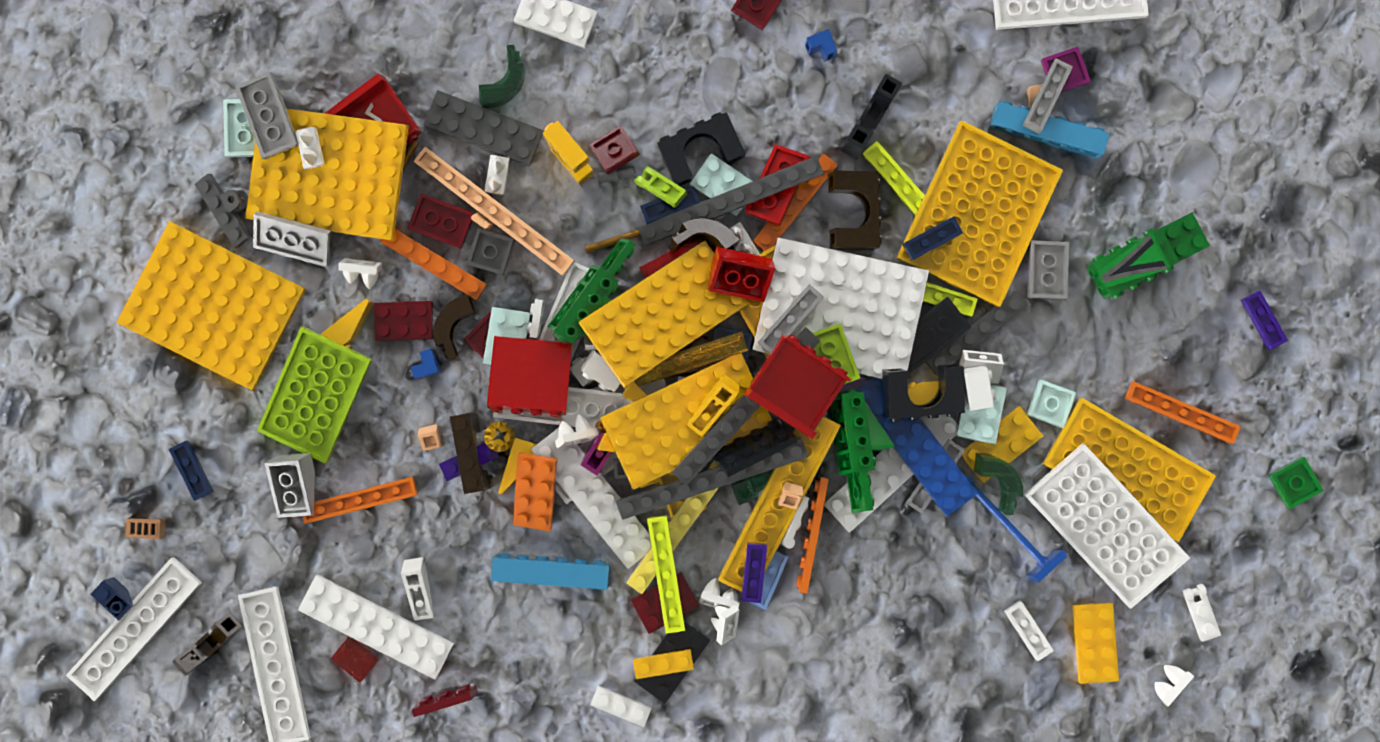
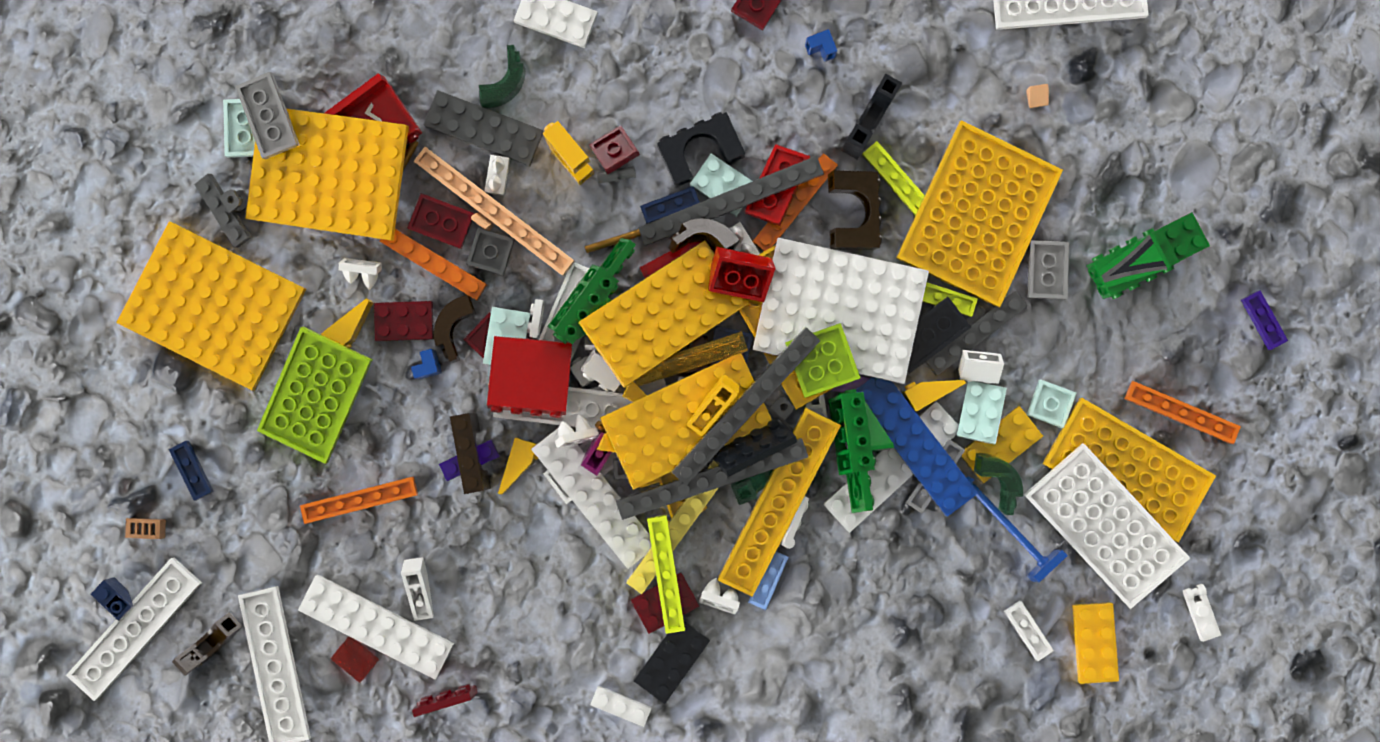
(291, 239): light grey plate -> none
(292, 484): light grey slope -> none
(310, 148): white tile -> none
(429, 437): light nougat slope -> none
(491, 433): yellow gear -> none
(535, 491): orange plate -> none
(550, 572): dark azure brick -> none
(661, 186): lime plate -> none
(663, 664): yellow plate -> none
(726, 624): white tile -> none
(754, 572): dark purple plate -> none
(791, 317): light grey plate -> none
(791, 495): light nougat slope -> none
(797, 384): red panel -> none
(810, 542): orange plate -> none
(932, 238): dark blue plate -> none
(947, 401): black arch -> none
(978, 388): white brick -> none
(1047, 96): light grey plate -> none
(1056, 132): dark azure brick -> none
(1078, 75): magenta plate -> none
(1178, 677): white tile -> none
(1295, 483): green plate -> none

